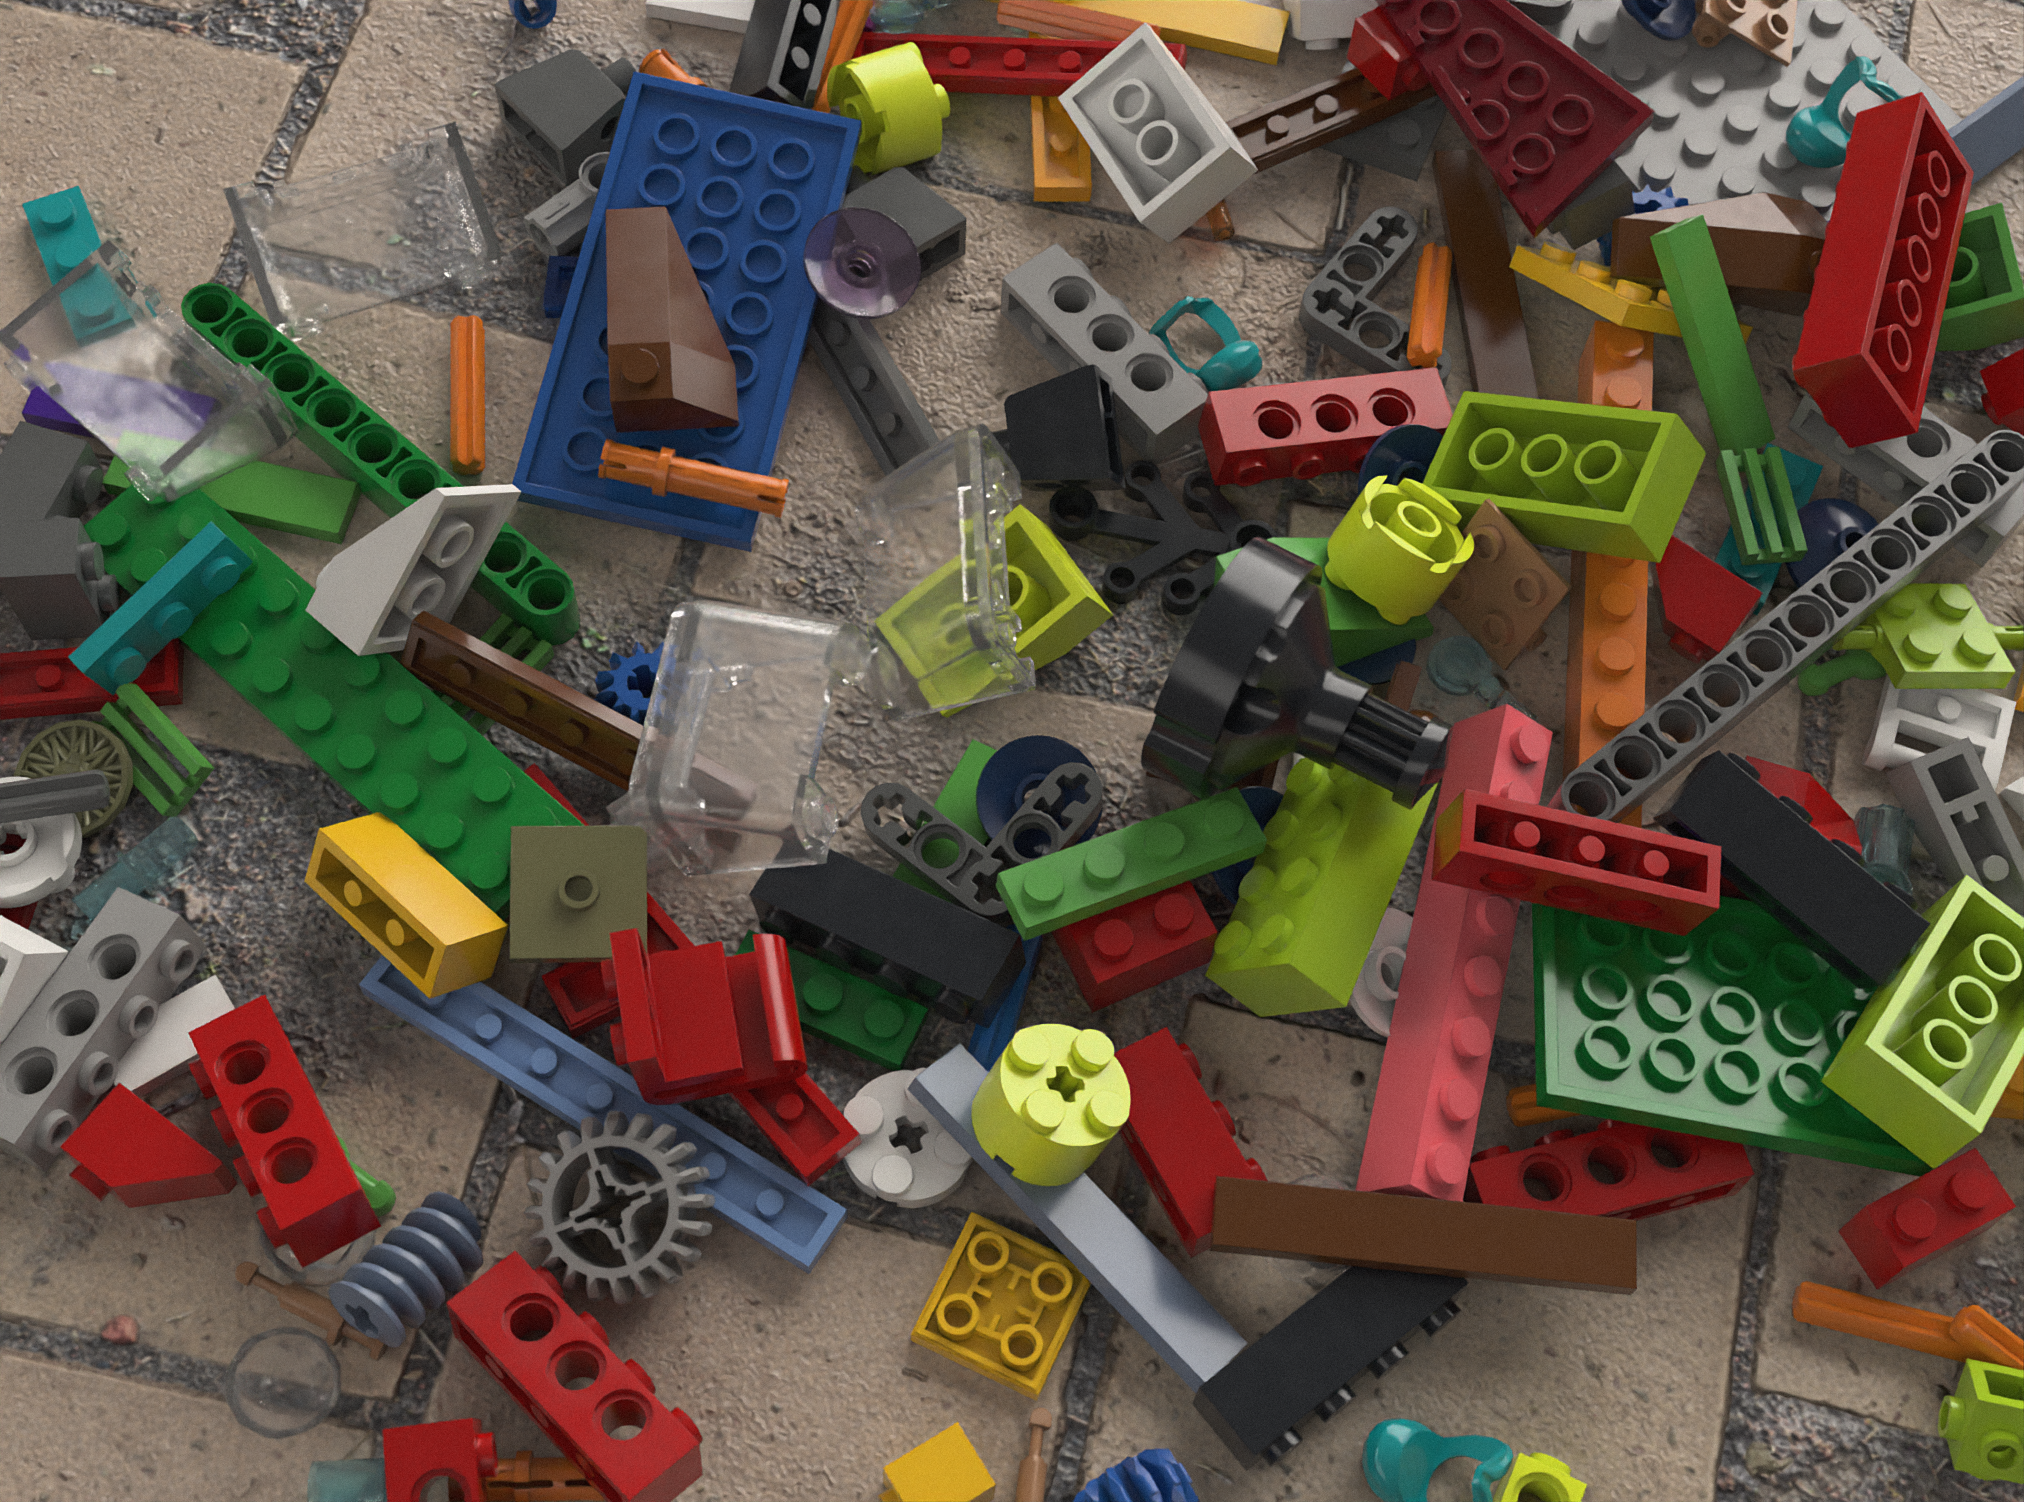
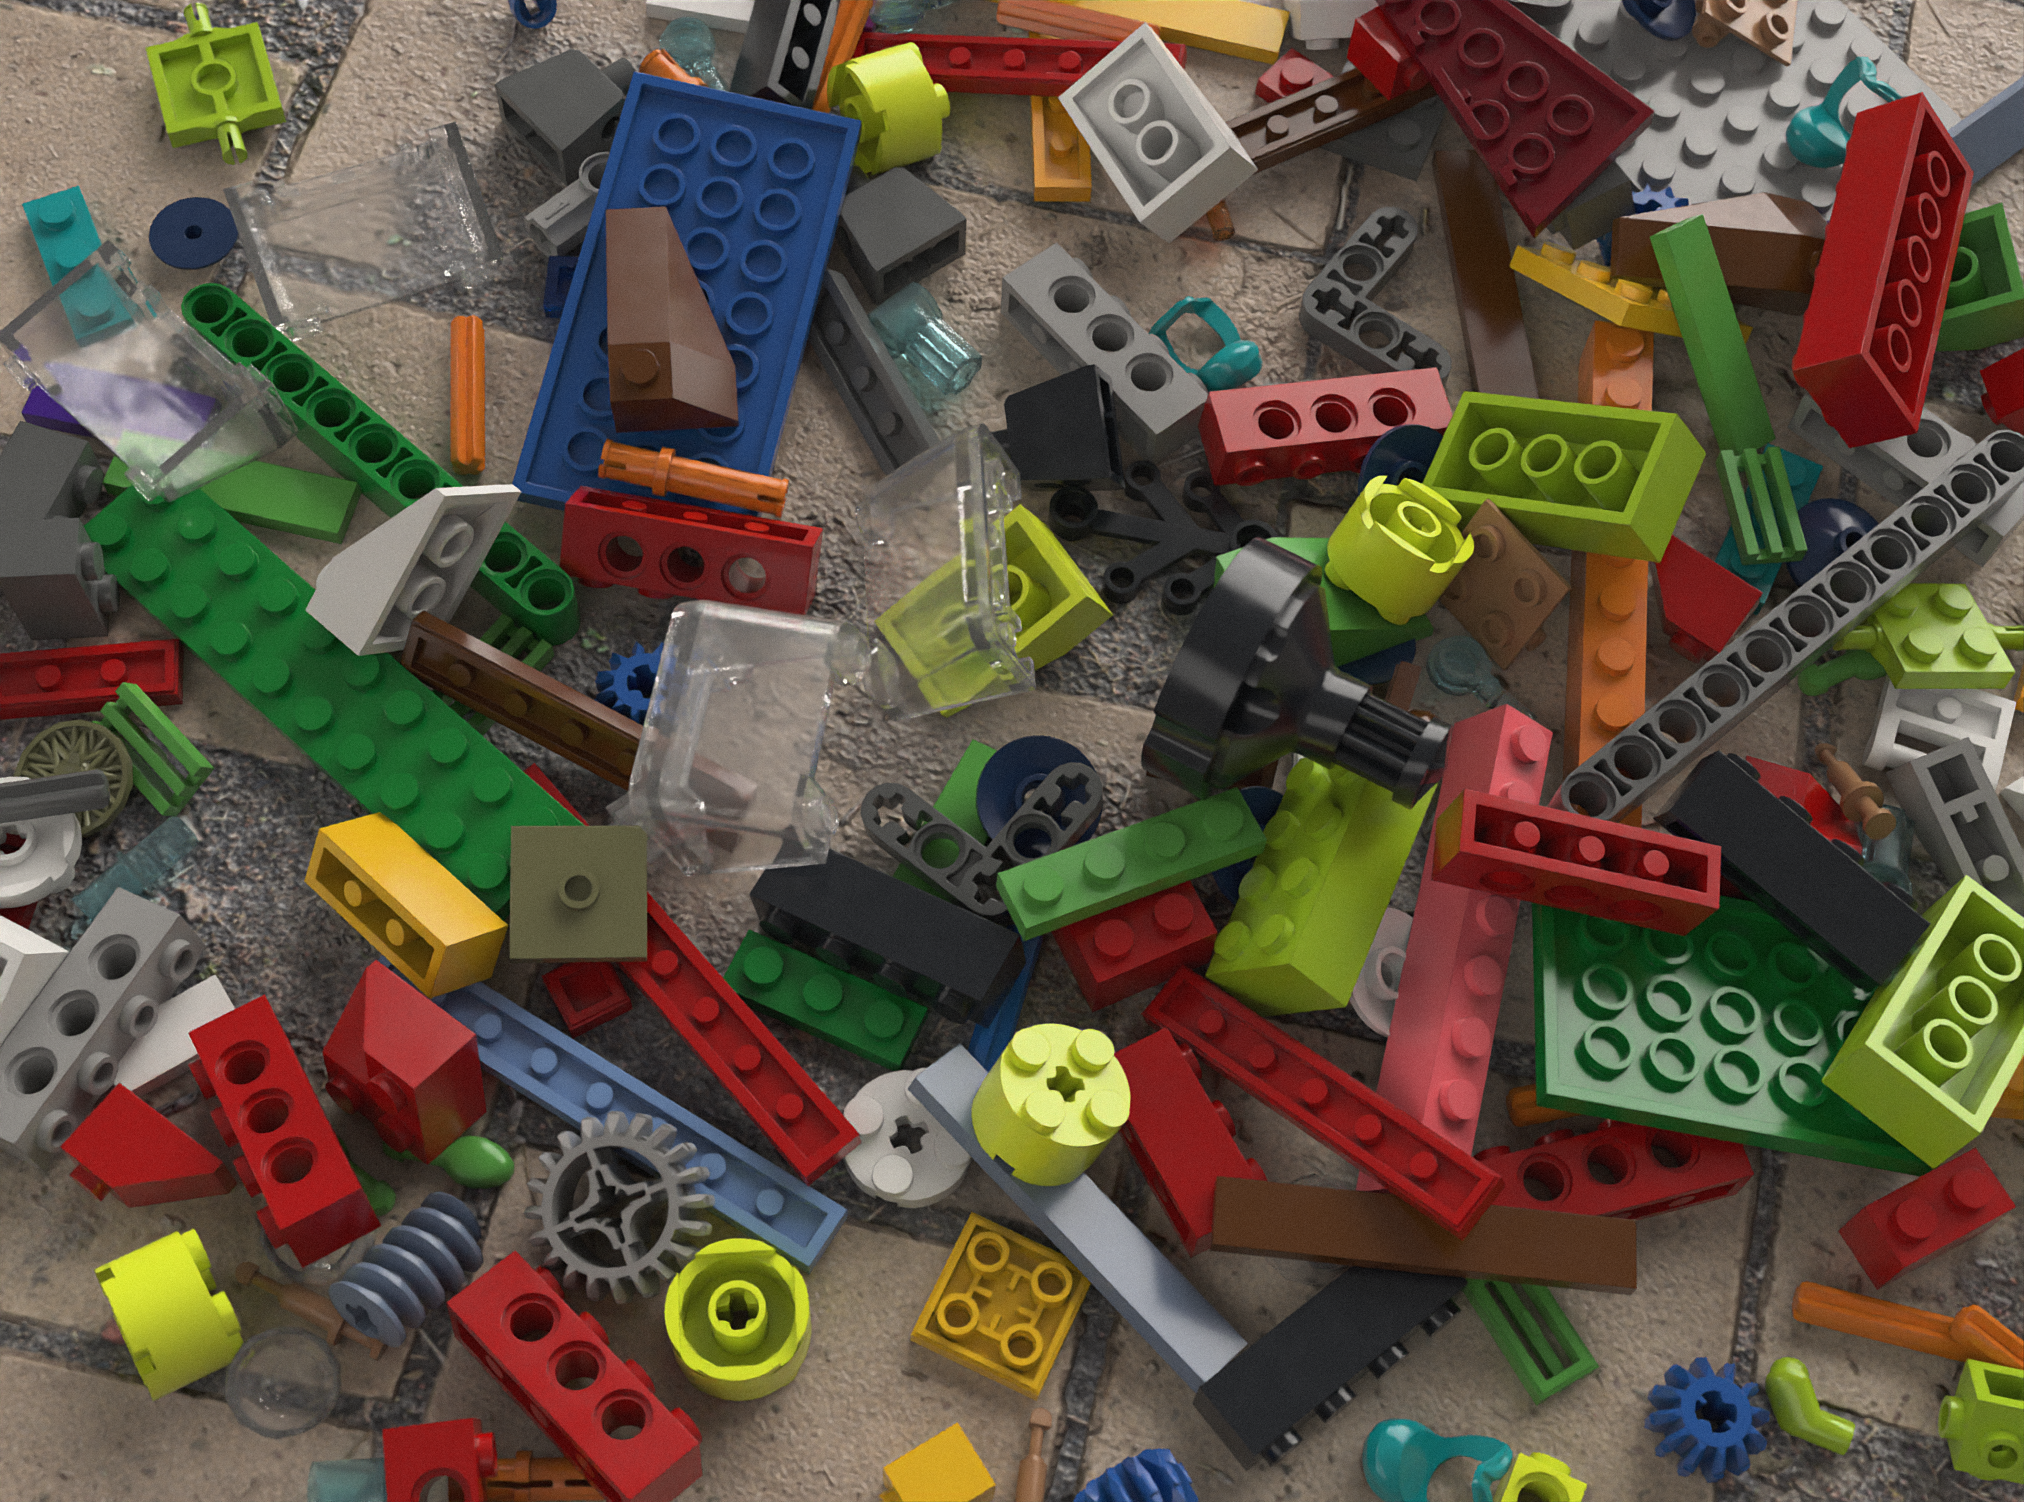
(161, 609): teal plate -> none
(168, 1314): none -> neon yellow brick
(193, 233): none -> dark blue piece
(215, 84): none -> lime plate
(404, 1066): none -> red slope
(468, 1161): none -> bright green piece
(693, 49): none -> clear light blue plate
(702, 1305): none -> neon yellow brick
(703, 1019): red piece -> none
(721, 537): none -> red brick
(869, 242): clear purple dish -> none
(914, 328): none -> clear light blue piece
(1289, 75): none -> plate
(1326, 1103): none -> red tile
(1429, 306): orange axle -> none
(1514, 1350): none -> bright green tile
(1693, 1437): none -> blue gear
(1798, 1409): none -> lime arm
(1858, 799): none -> medium nougat piece

